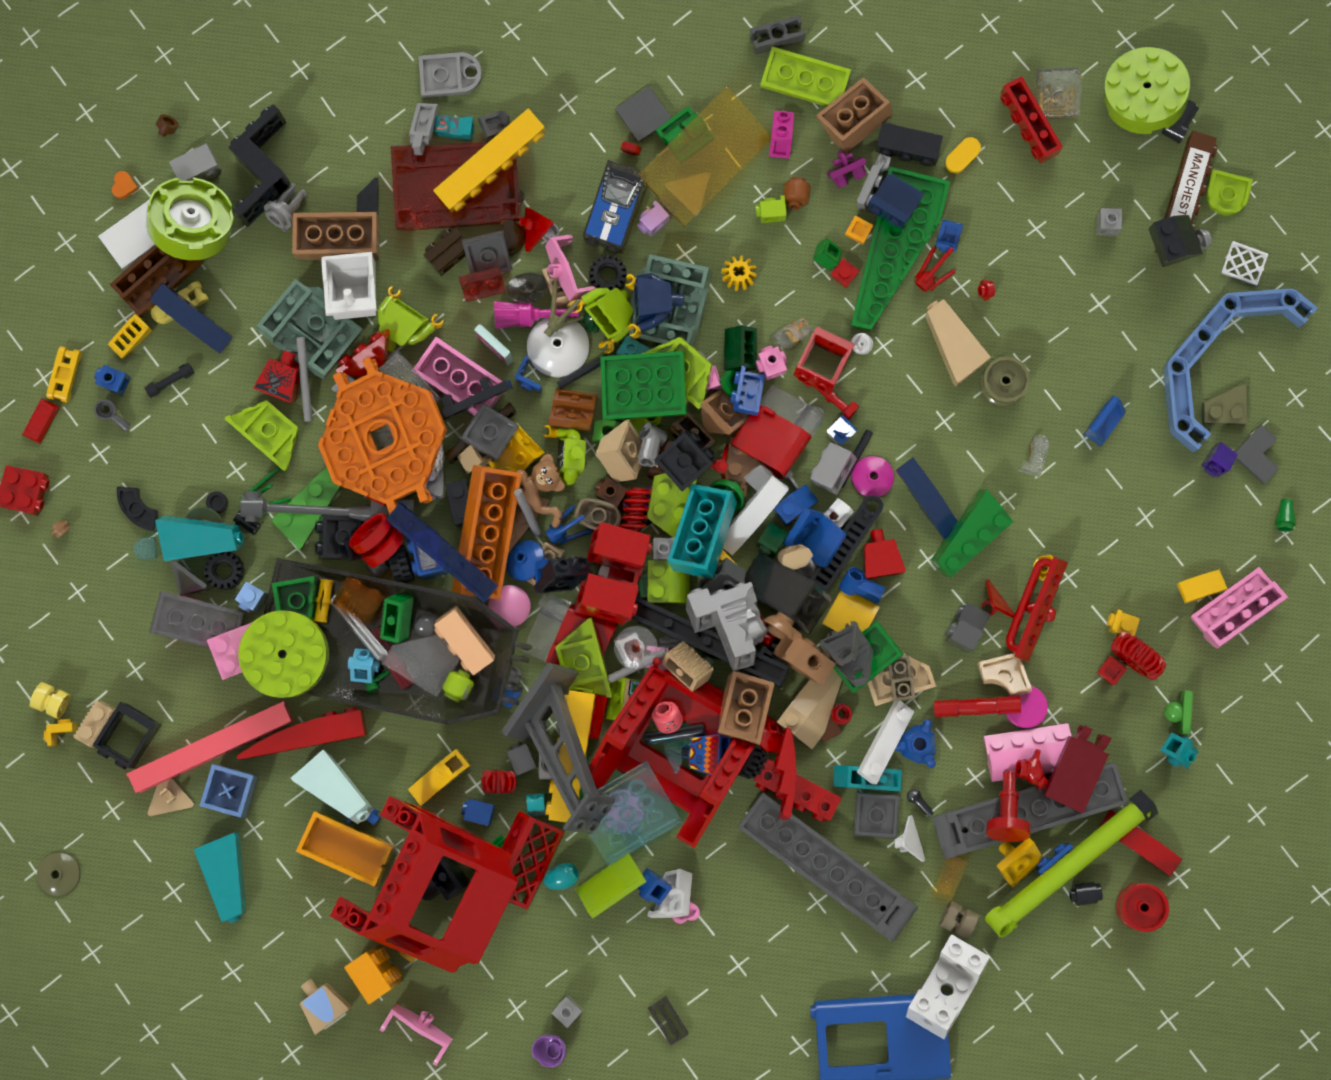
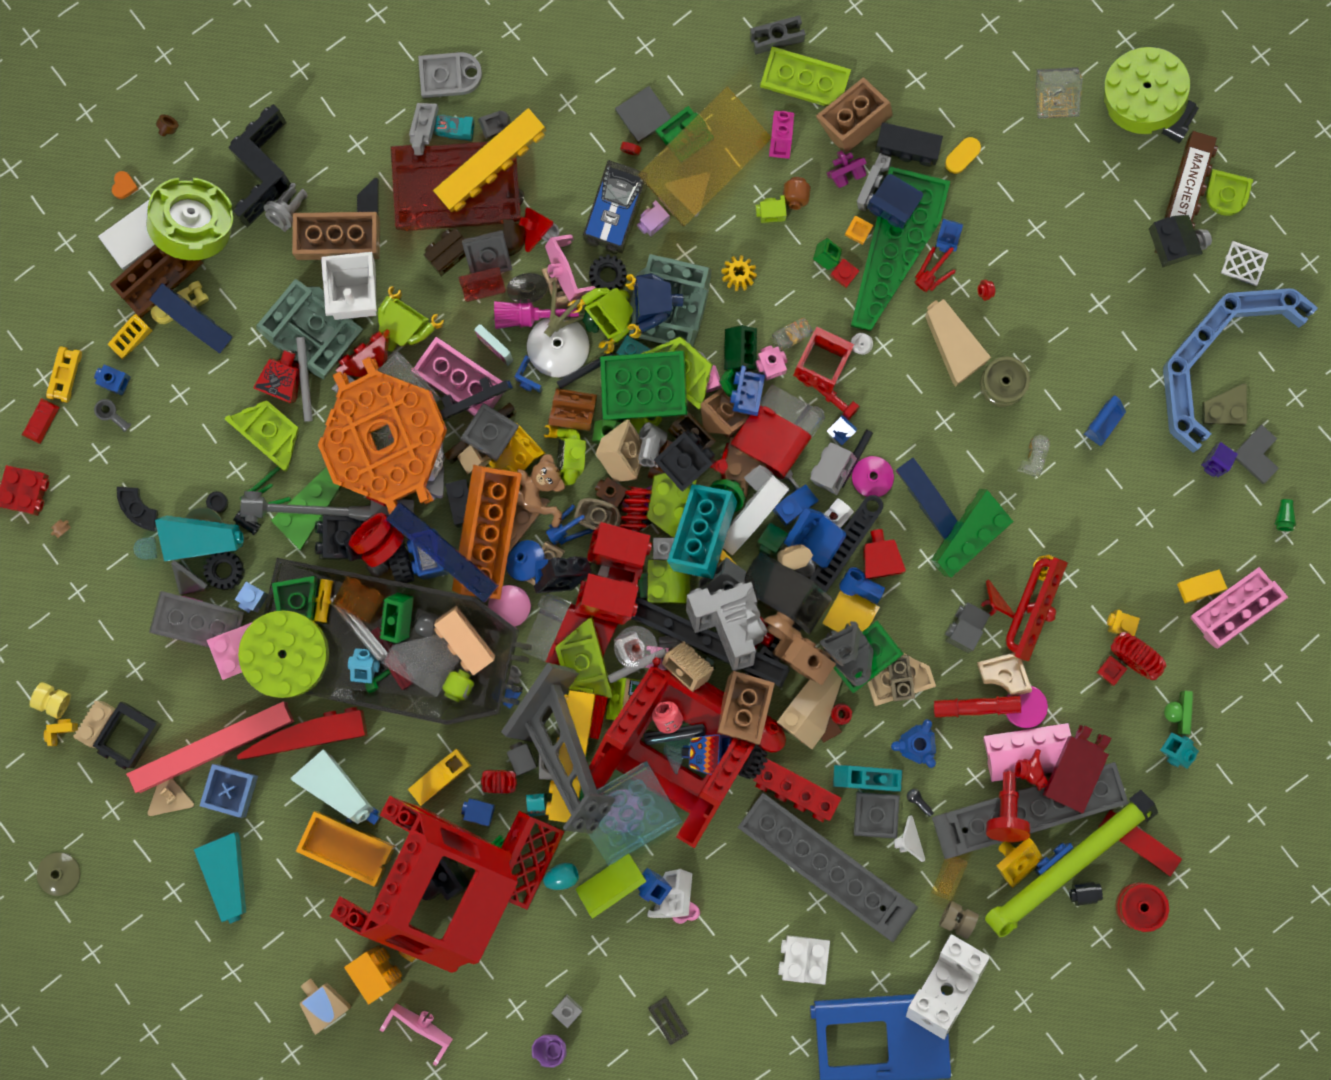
(153, 389): black bar -> none
(196, 164): light grey brick -> none
(527, 512): light grey bar -> none
(786, 766): red slope -> none
(804, 959): none -> white plate
(885, 742): white plate -> none
(1031, 120): red brick -> none
(1108, 222): light grey brick -> none

